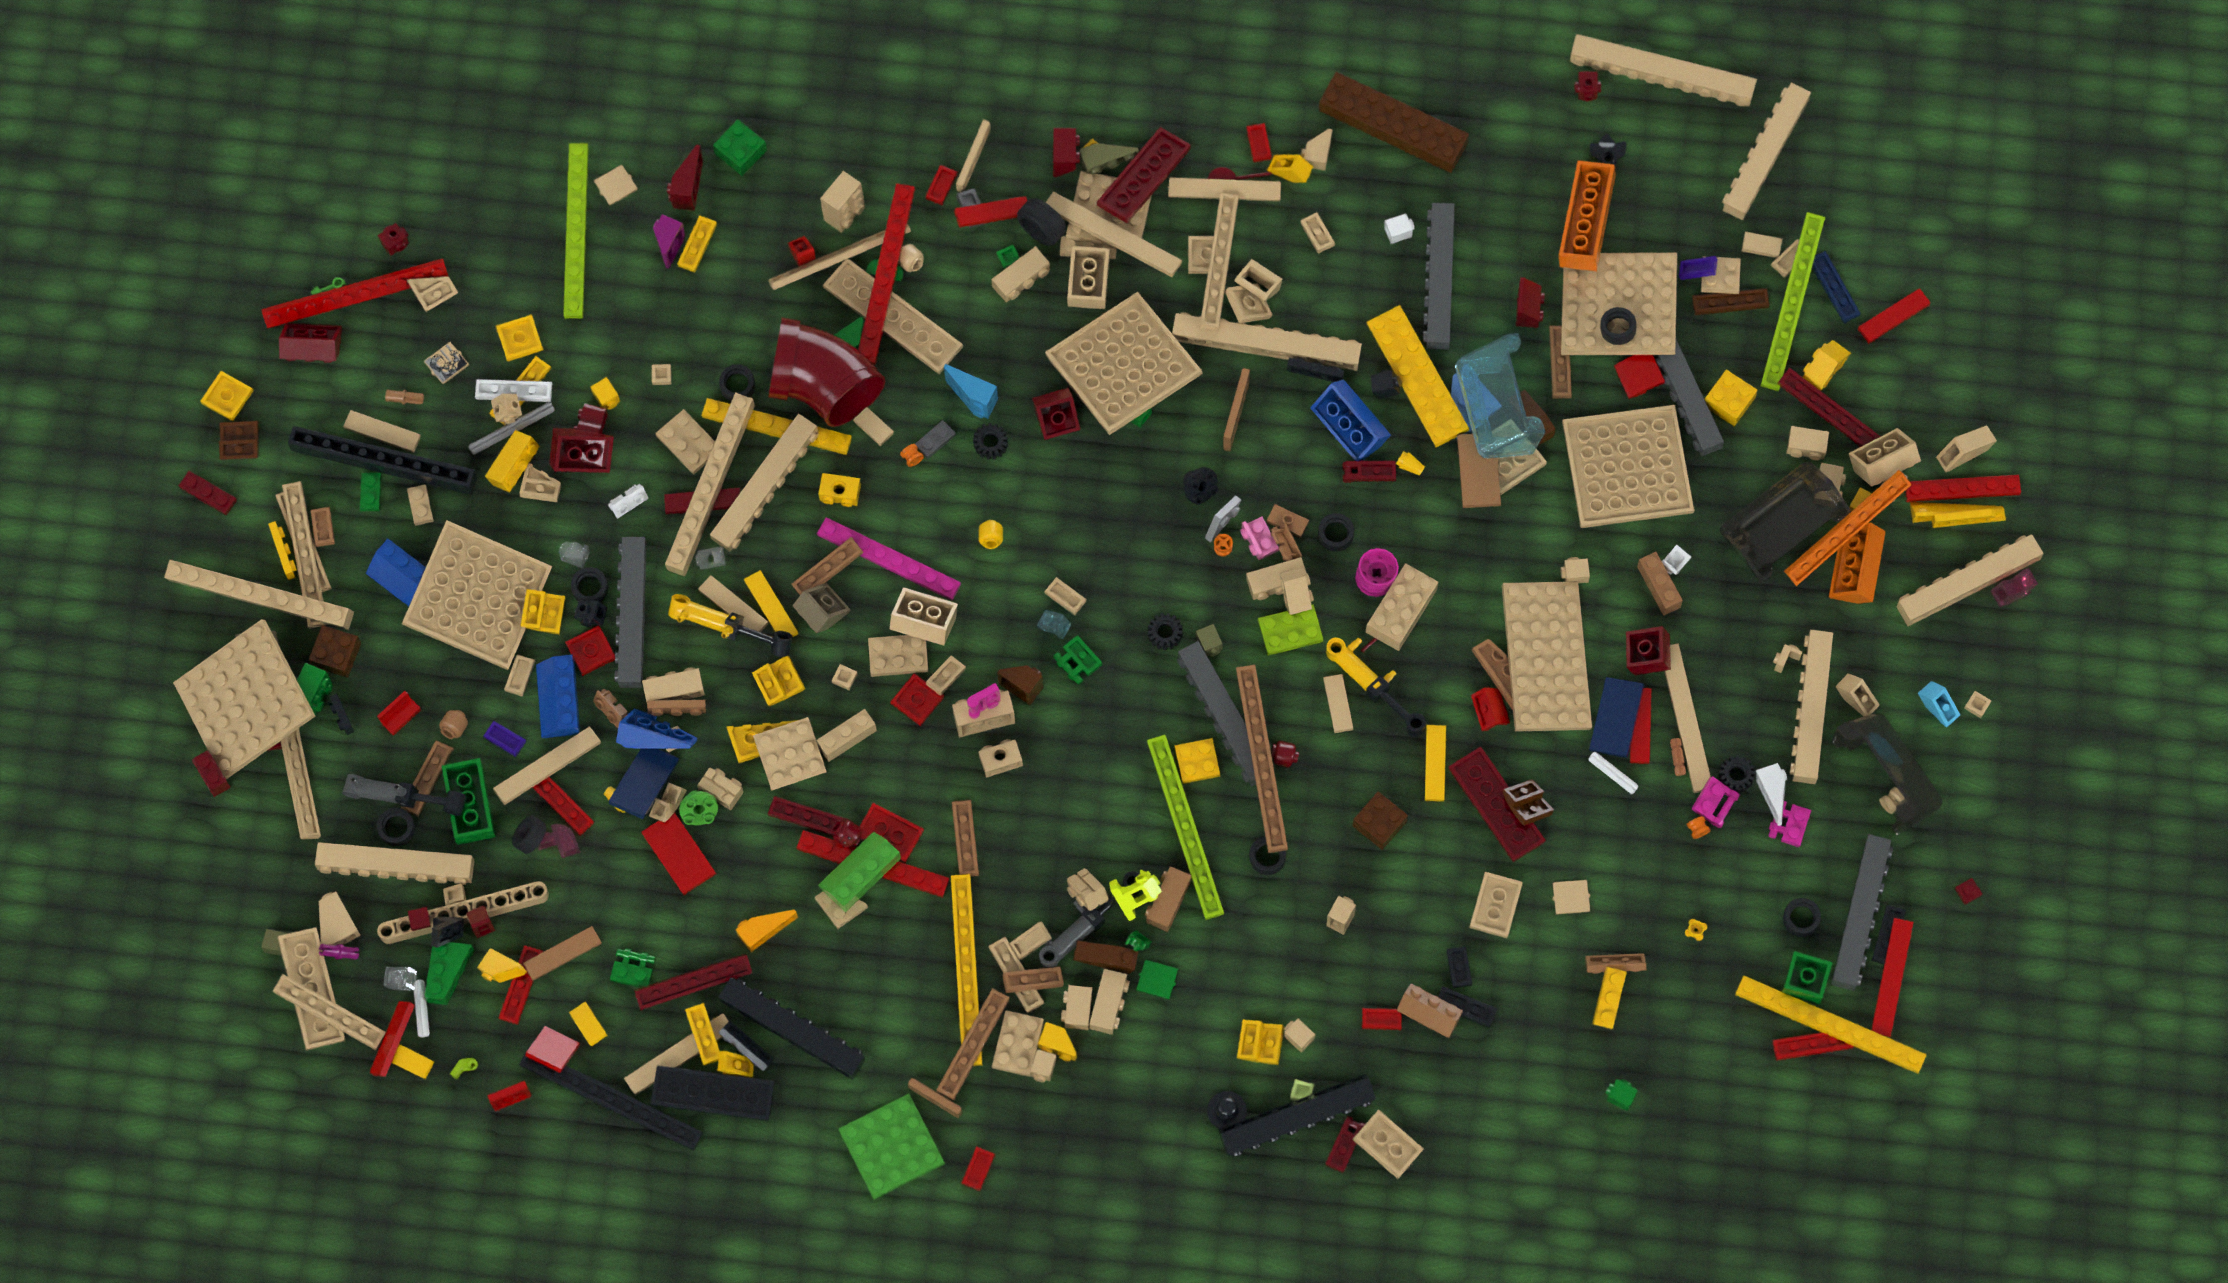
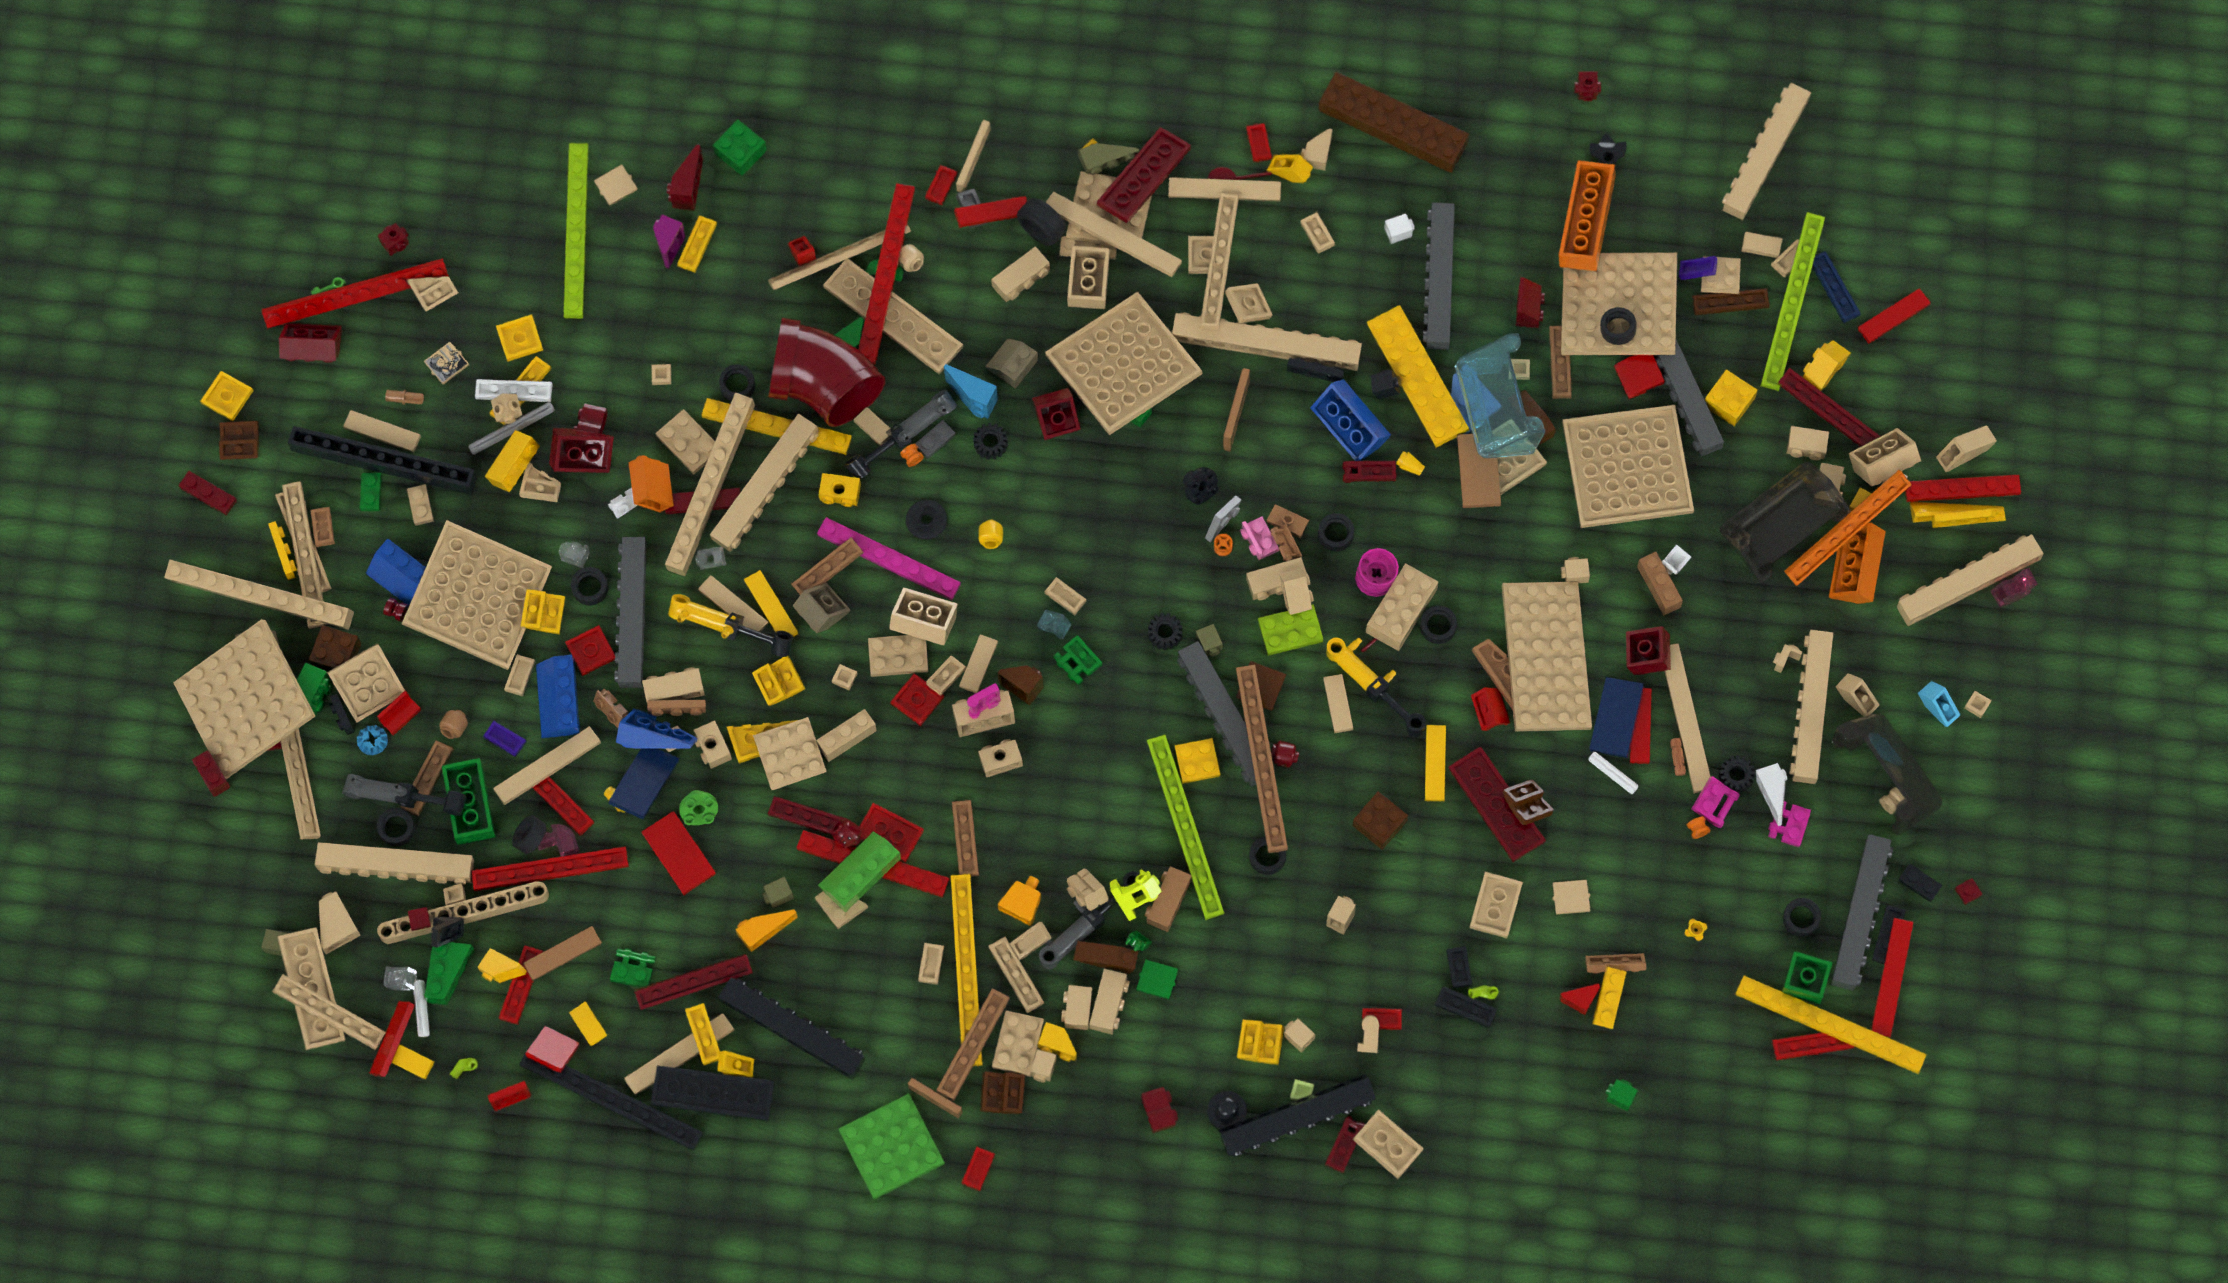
(339, 951): magenta pin -> none
(366, 682): none -> tan plate
(380, 742): none -> dark azure gear
(395, 609): none -> dark red wheel
(480, 921): dark red slope -> none
(550, 868): none -> red plate
(590, 613): black brick -> none
(605, 394): yellow brick -> none
(651, 483): none -> orange brick
(664, 808): tan slope -> none
(716, 755): none -> tan brick
(723, 789): tan brick -> none
(746, 1046): black plate -> none
(777, 892): none -> olive brick
(842, 202): tan brick -> none
(901, 434): none -> piece
(923, 508): none -> black wheel
(931, 963): none -> tan plate
(978, 664): none -> tan tile
(1002, 1093): none -> reddish brown slope
(1007, 256): green plate -> none
(1012, 362): none -> dark tan slope
(1022, 901): none -> light orange torso
(1033, 979): medium nougat tile -> none
(1064, 150): dark red slope -> none
(1158, 1109): none -> dark red brick
(1262, 276): tan tile -> none
(1270, 684): none -> reddish brown slope
(1371, 1029): none -> tan leg
(1429, 1010): medium nougat brick -> none
(1438, 610): none -> black tyre
(1484, 992): none -> lime arm
(1521, 368): none -> tan plate
(1580, 998): none -> red slope
(1662, 70): tan brick -> none
(1920, 883): none -> black plate

